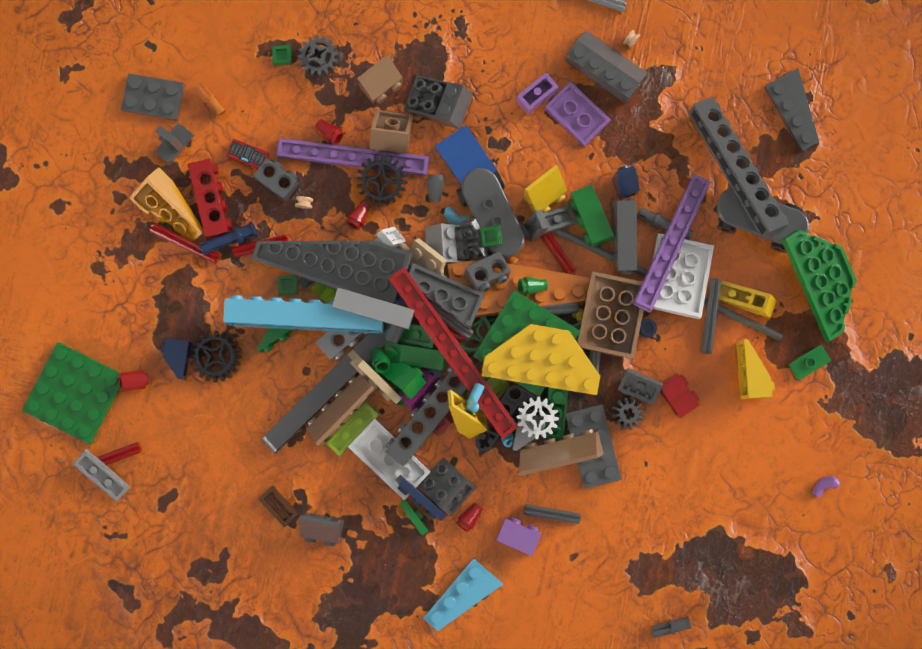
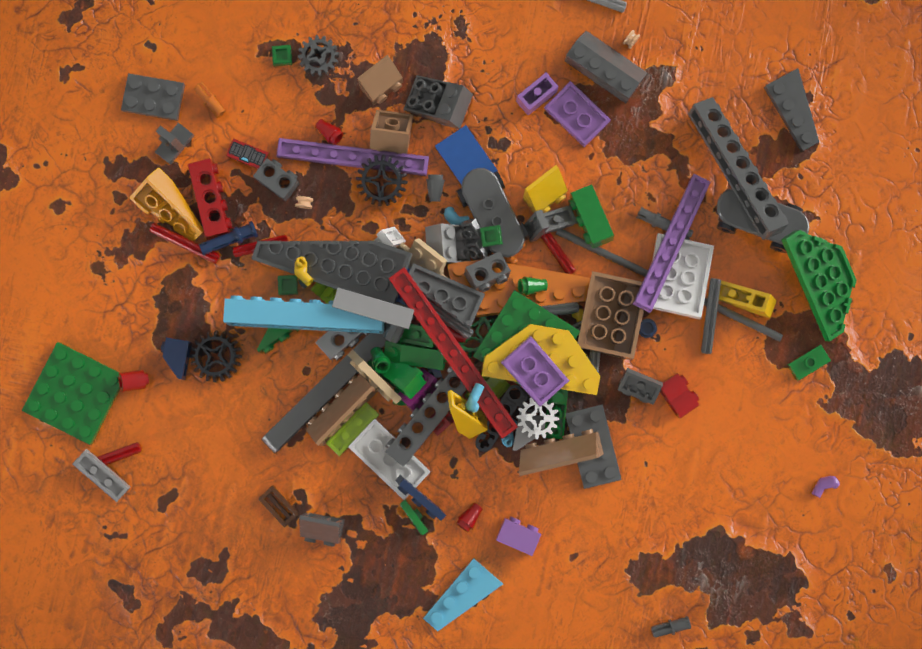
(300, 271): none -> yellow arm
(358, 216): red cone -> none
(447, 486): dark grey bracket -> none
(534, 371): none -> medium lavender tile
(553, 514): dark grey axle -> none
(622, 417): dark grey gear -> none
(625, 235): dark grey slope -> none
(626, 182): dark blue slope -> none
(753, 376): yellow slope -> none

